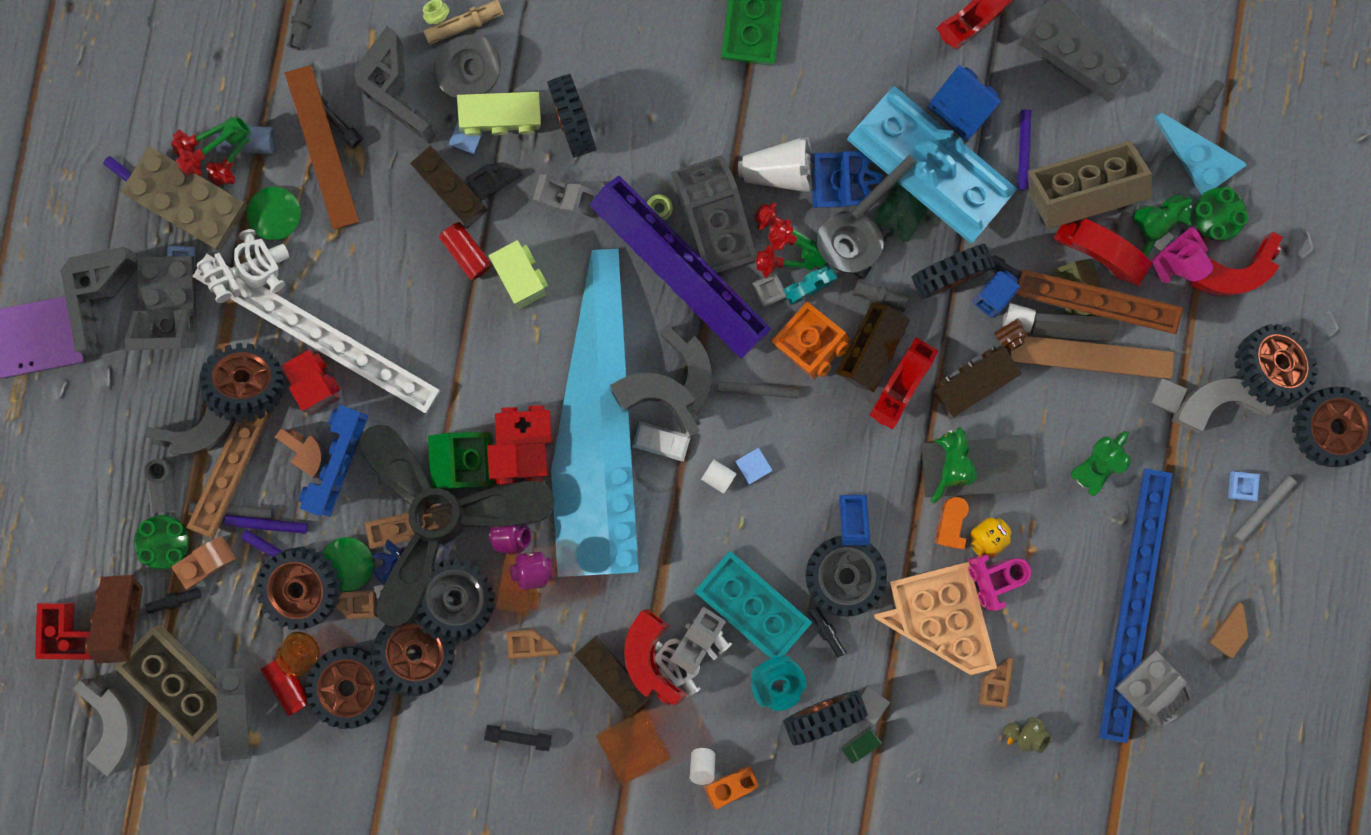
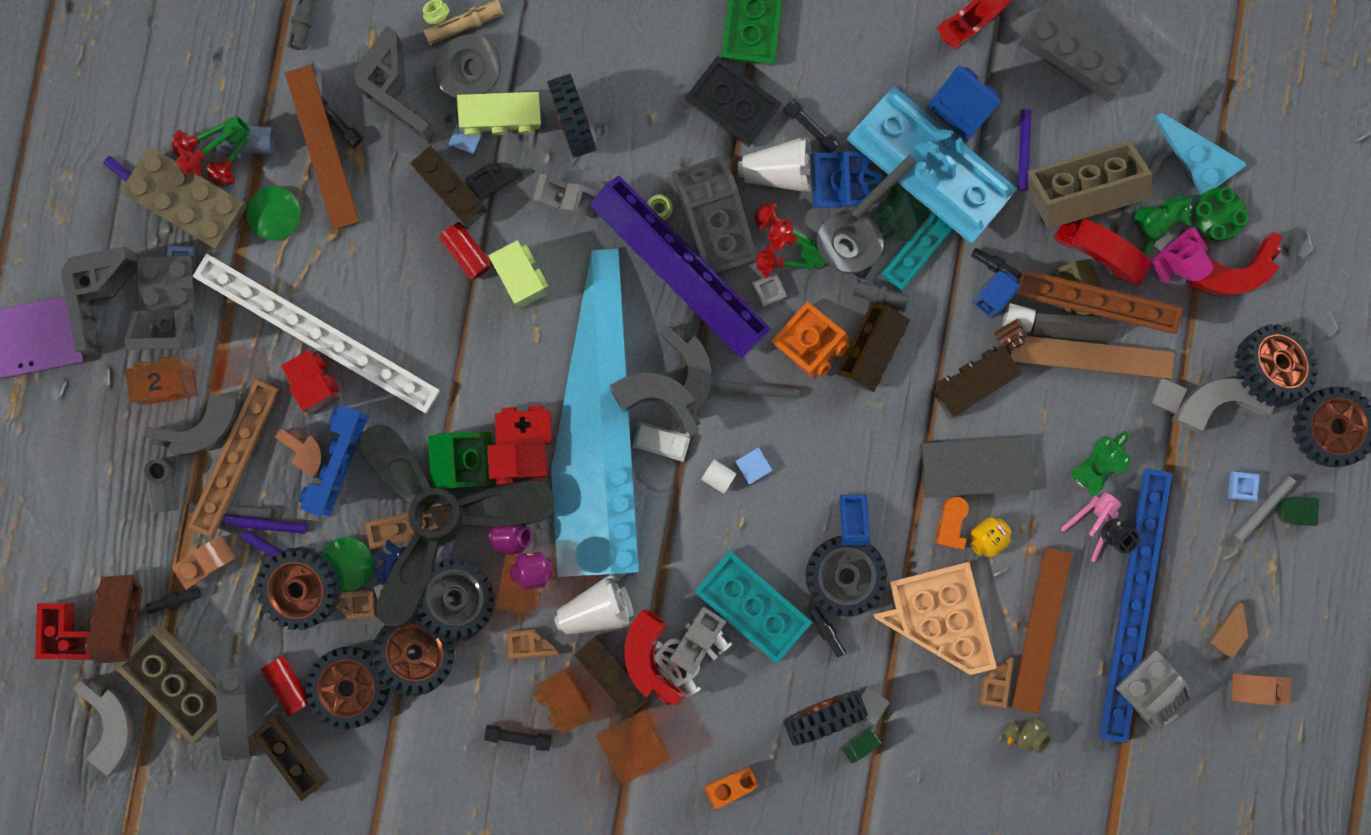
(161, 382): none -> clear orange brick
(161, 542): green dish -> none
(223, 387): wheel -> none
(262, 268): white piece -> none
(290, 757): none -> dark brown brick
(298, 653): clear orange wheel -> none
(564, 700): none -> clear orange brick
(596, 609): none -> white cone
(702, 766): white piece -> none
(733, 101): none -> black plate
(778, 669): teal plate -> none
(812, 284): teal plate -> none
(827, 142): none -> black bar
(903, 383): red arch -> none
(916, 252): none -> teal tile
(953, 271): black wheel -> none
(957, 467): green animal -> none
(996, 578): dark pink pin -> none
(1041, 630): none -> dark orange tile
(1105, 508): none -> bright pink plant
(1120, 536): none -> black wheel
(1261, 689): none -> nougat brick
(1298, 511): none -> dark green piece

